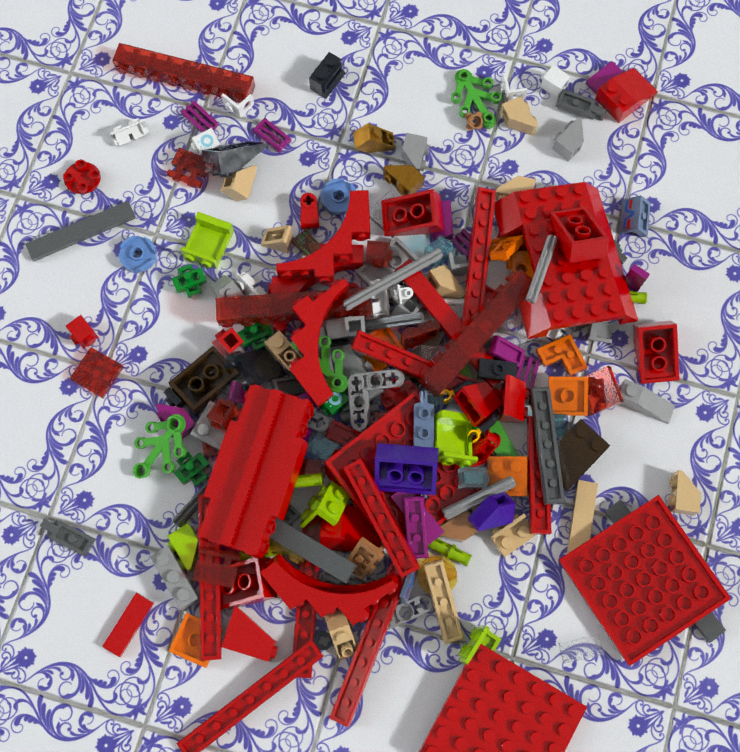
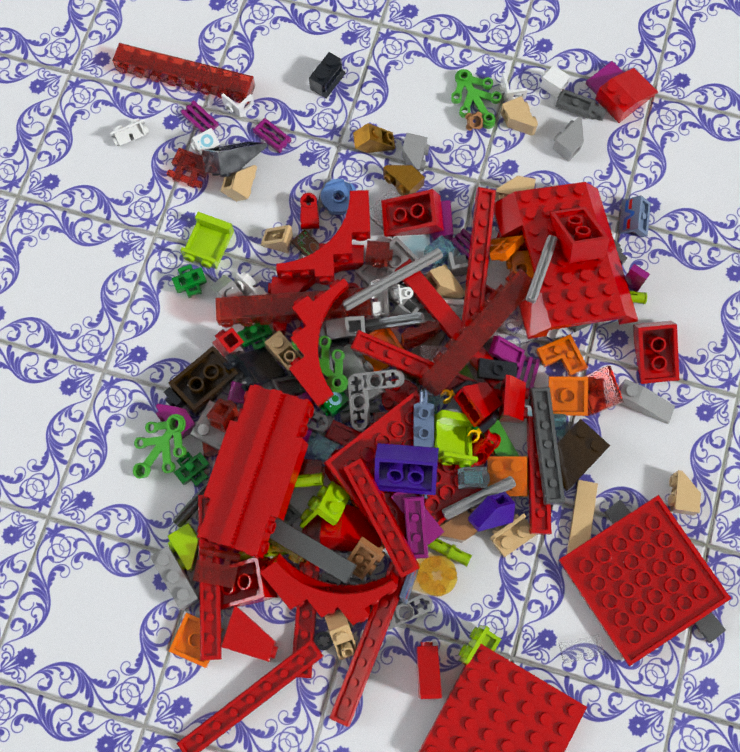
(69, 536): dark grey hinge -> none
(80, 231): dark grey tile -> none
(81, 332): red brick -> none
(82, 177): red dish -> none
(96, 372): clear red plate -> none
(128, 624): red tile -> none
(141, 263): medium blue plate -> none
(428, 671): none -> red slope
(443, 601): tan tile -> none
(600, 332): light grey panel -> none

